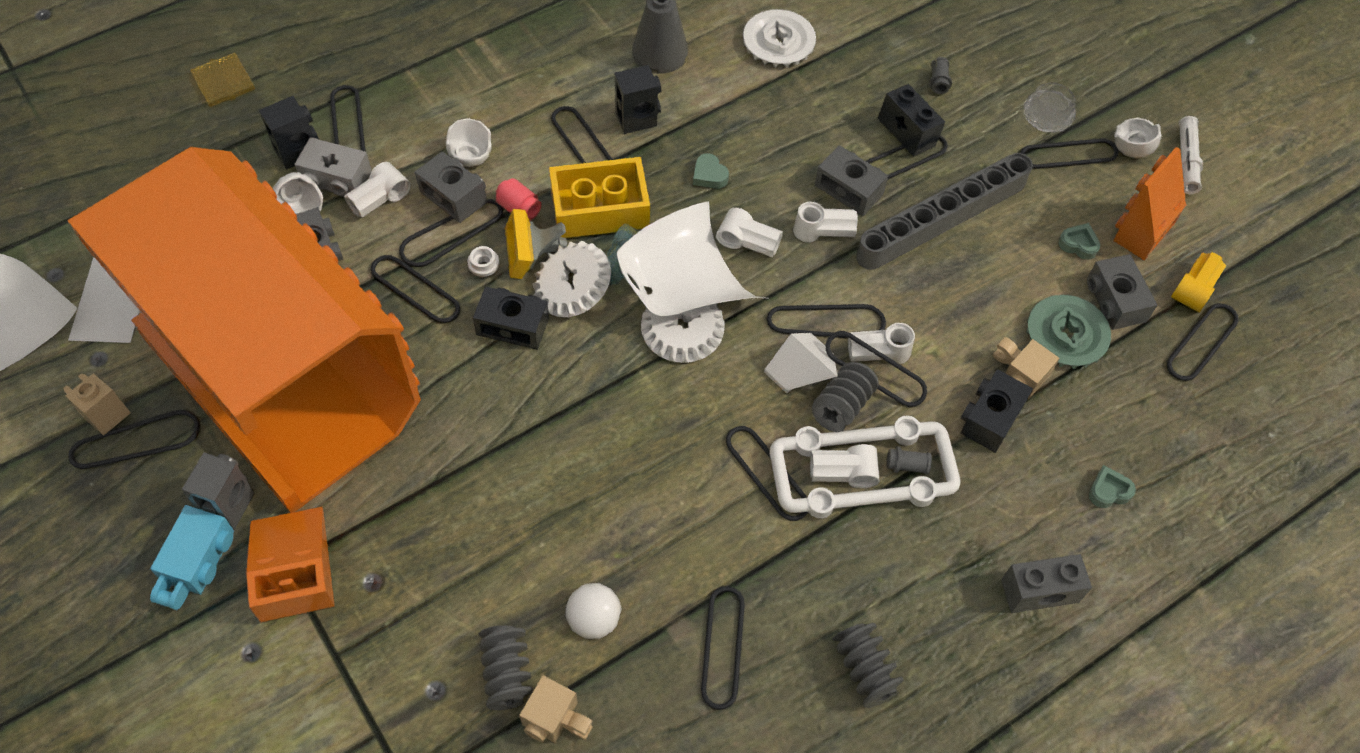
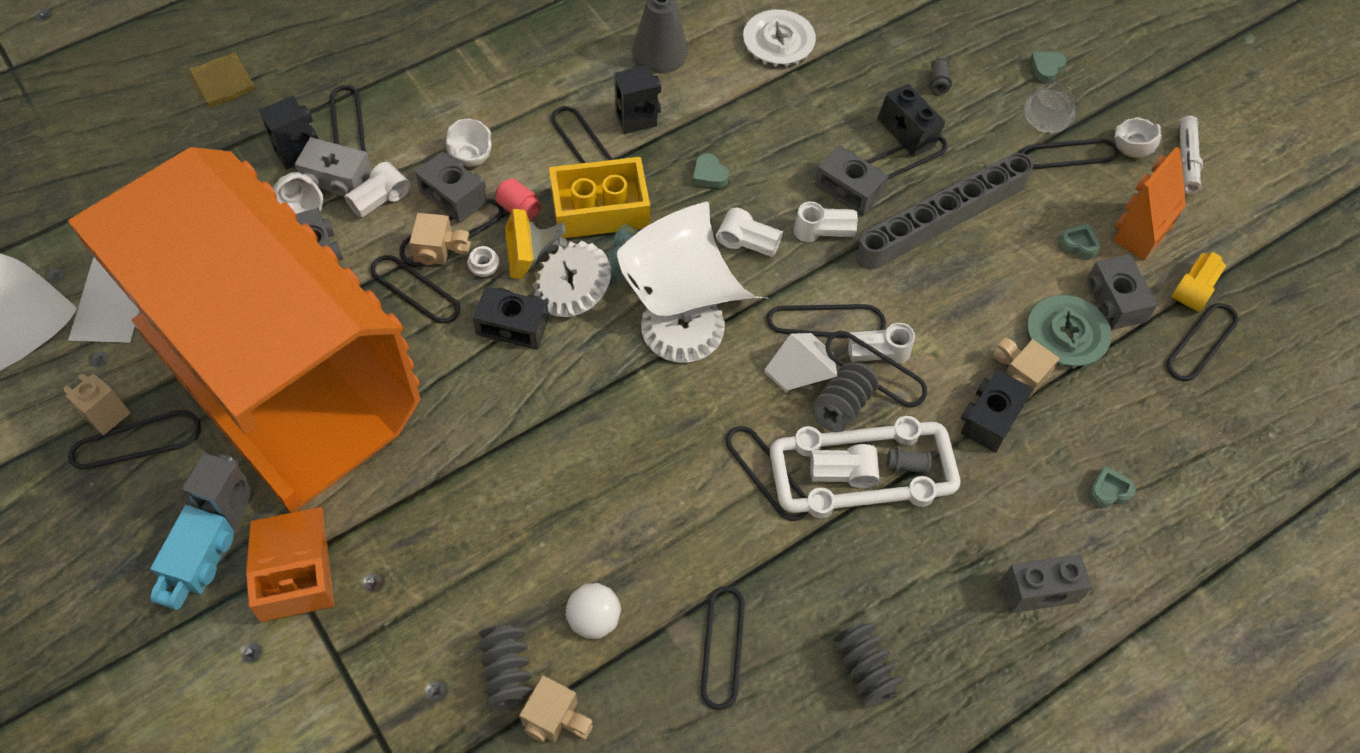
(434, 238): none -> tan brick
(1047, 65): none -> sand green tile

